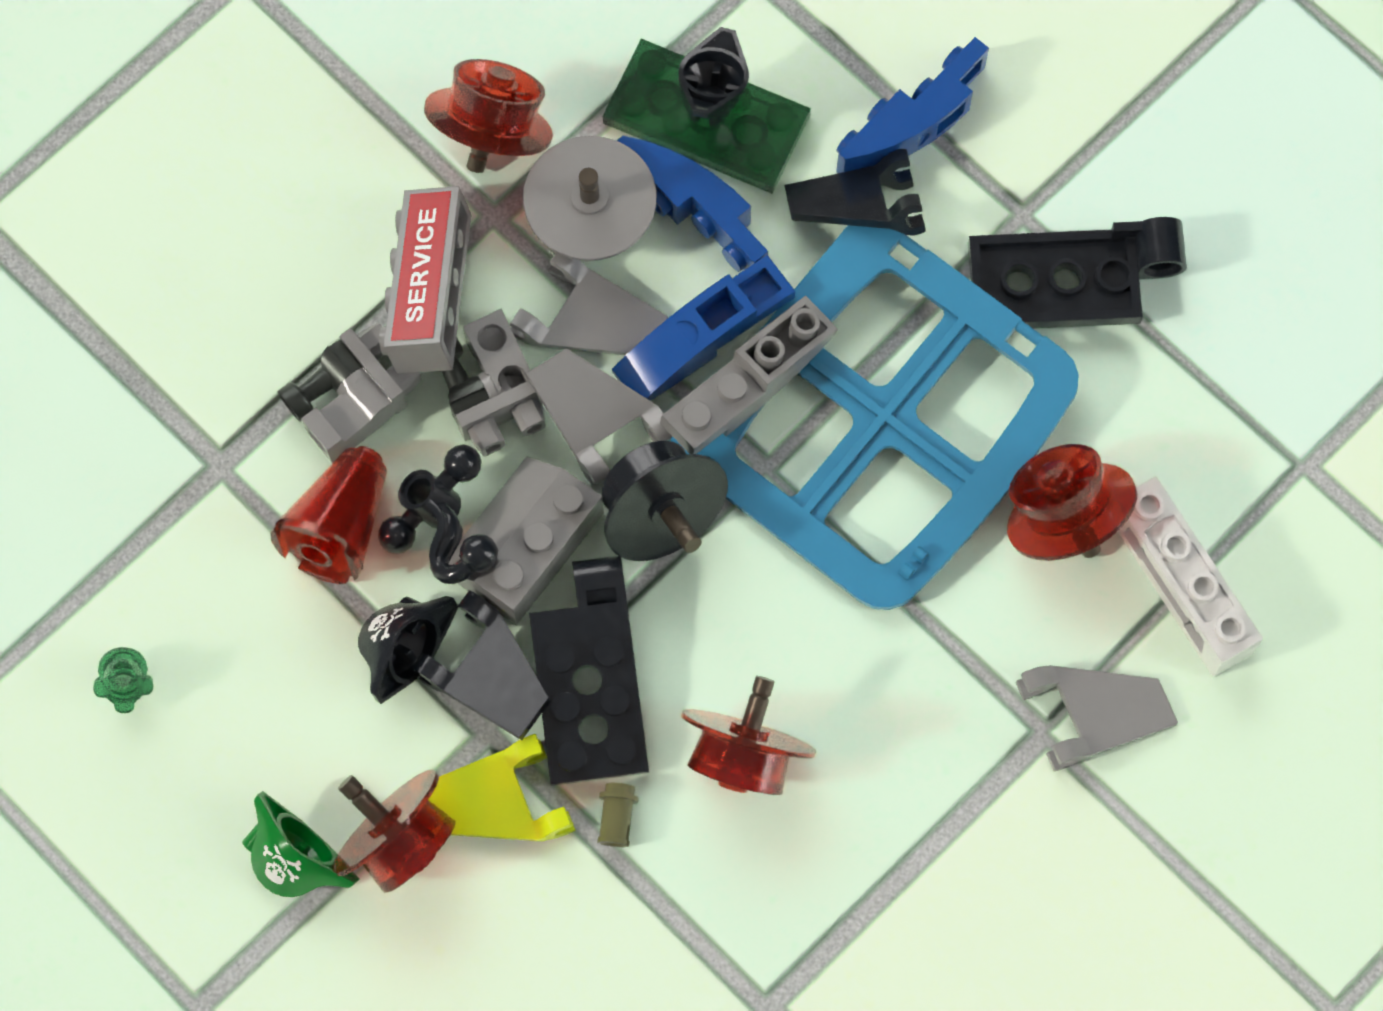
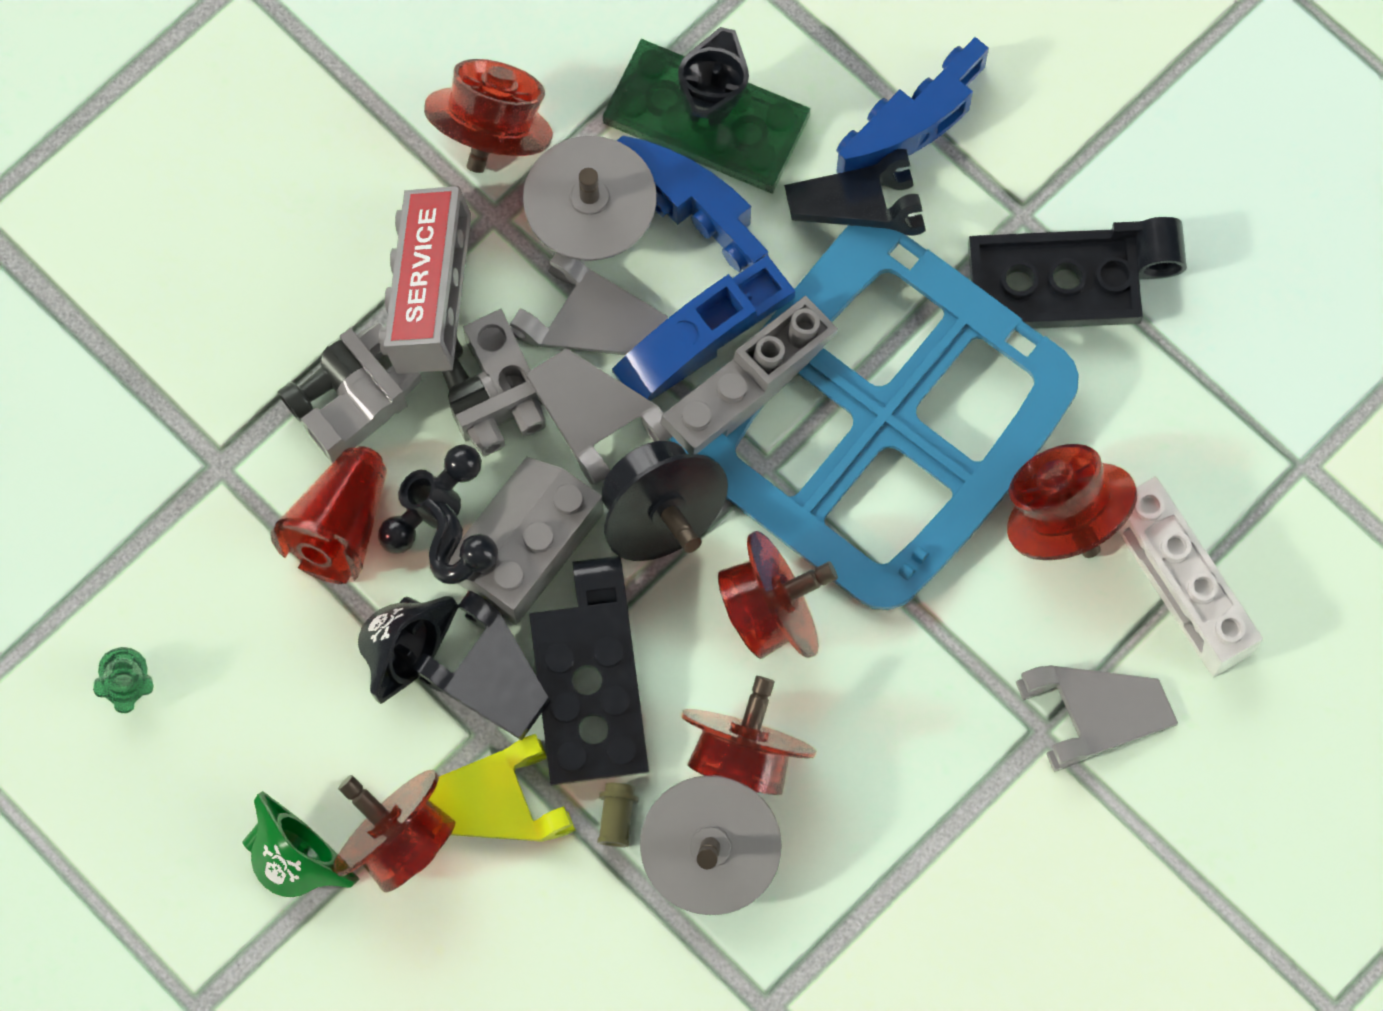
(710, 845): none -> light grey piece
(769, 601): none -> clear red piece

